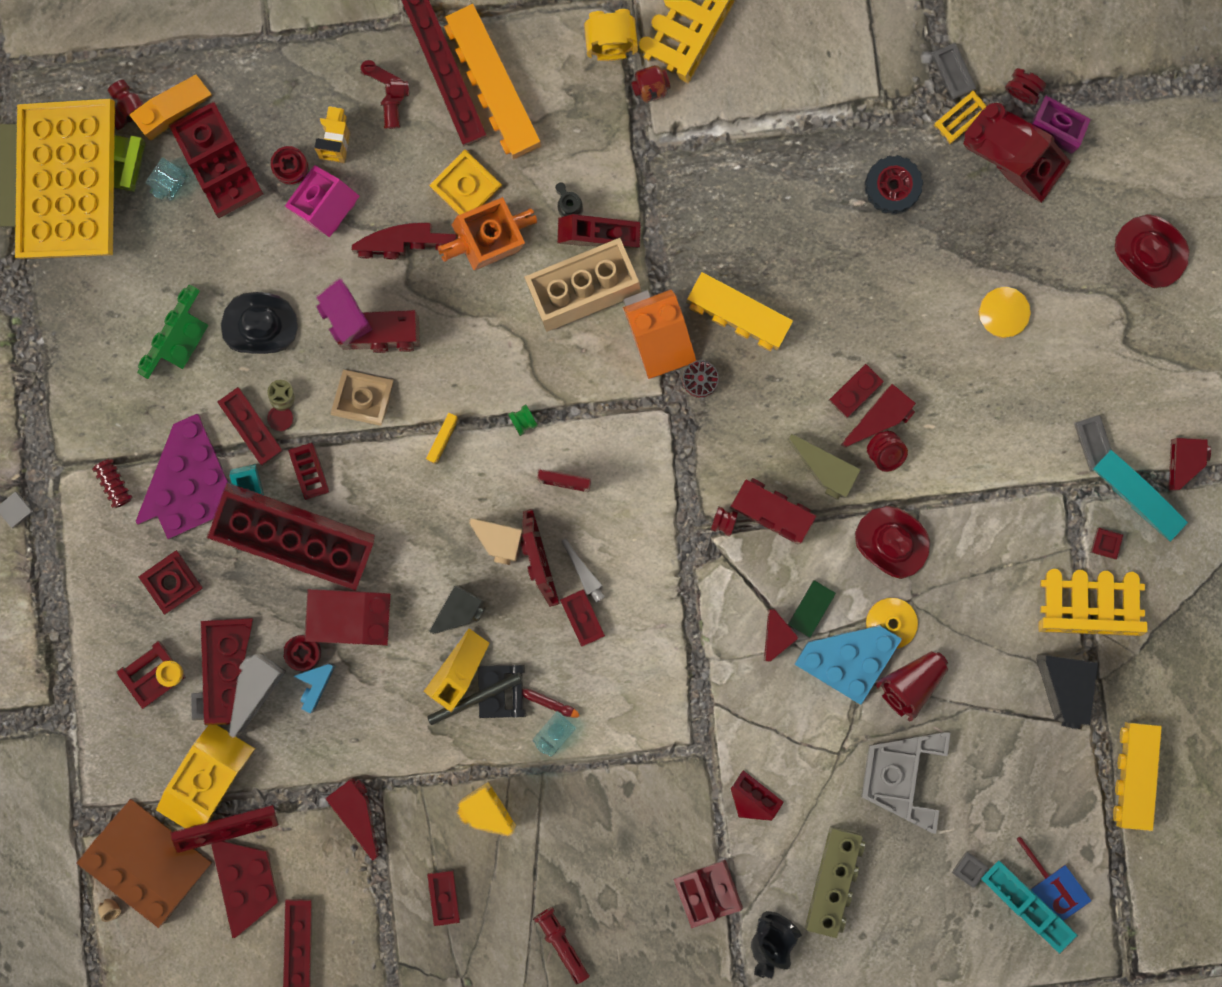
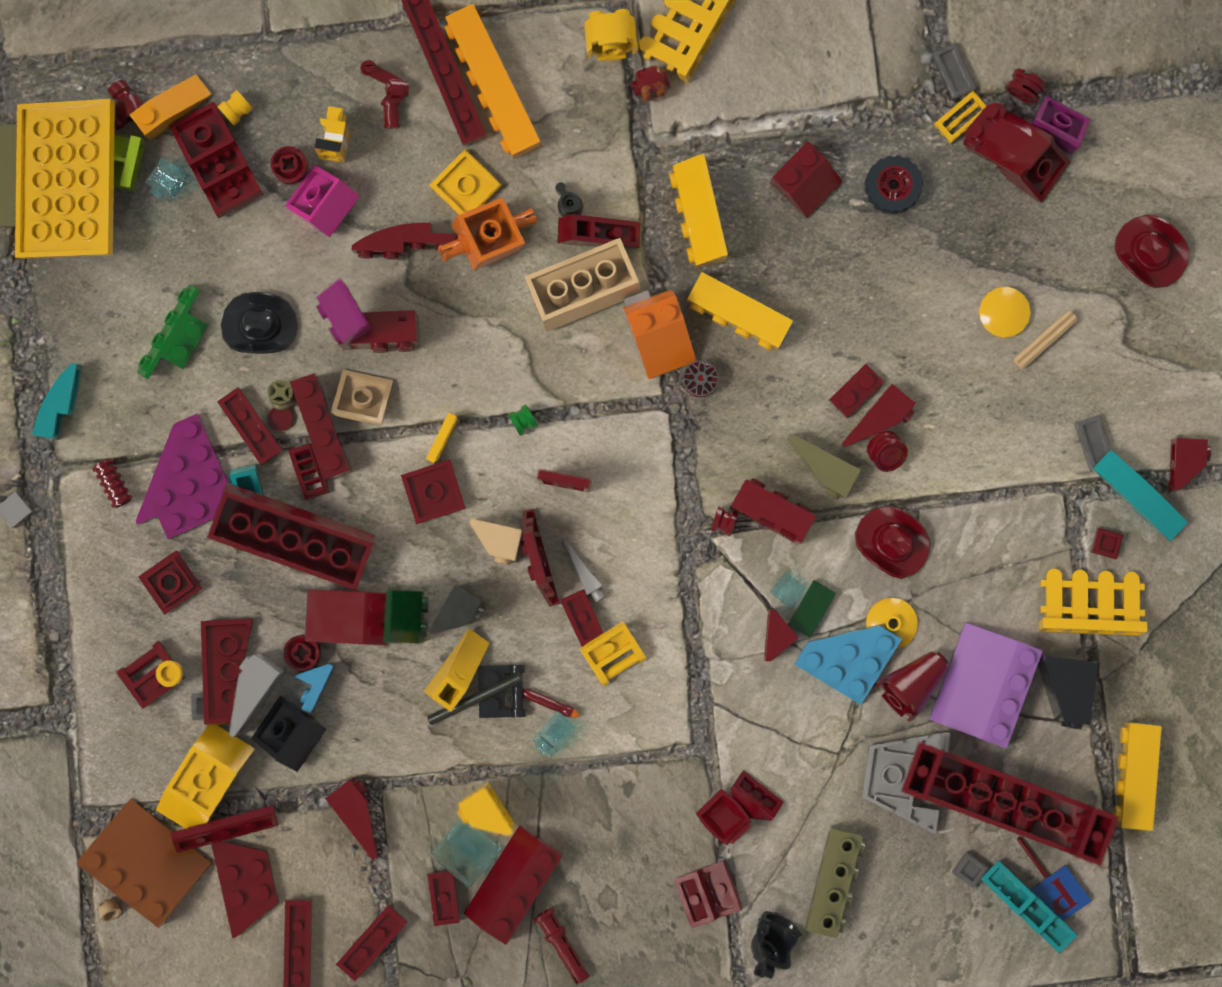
(58, 402): none -> teal slope
(235, 107): none -> yellow wheel
(288, 734): none -> black slope
(320, 427): none -> dark red arch
(371, 943): none -> dark red plate
(405, 616): none -> dark green slope
(433, 491): none -> dark red plate
(465, 852): none -> clear light blue slope
(512, 884): none -> dark red slope
(609, 647): none -> yellow plate
(699, 212): none -> yellow slope
(724, 818): none -> dark red piece
(787, 590): none -> clear light blue tile
(806, 179): none -> dark red slope
(985, 685): none -> medium lavender slope
(1010, 803): none -> dark red slope
(1045, 339): none -> tan axle

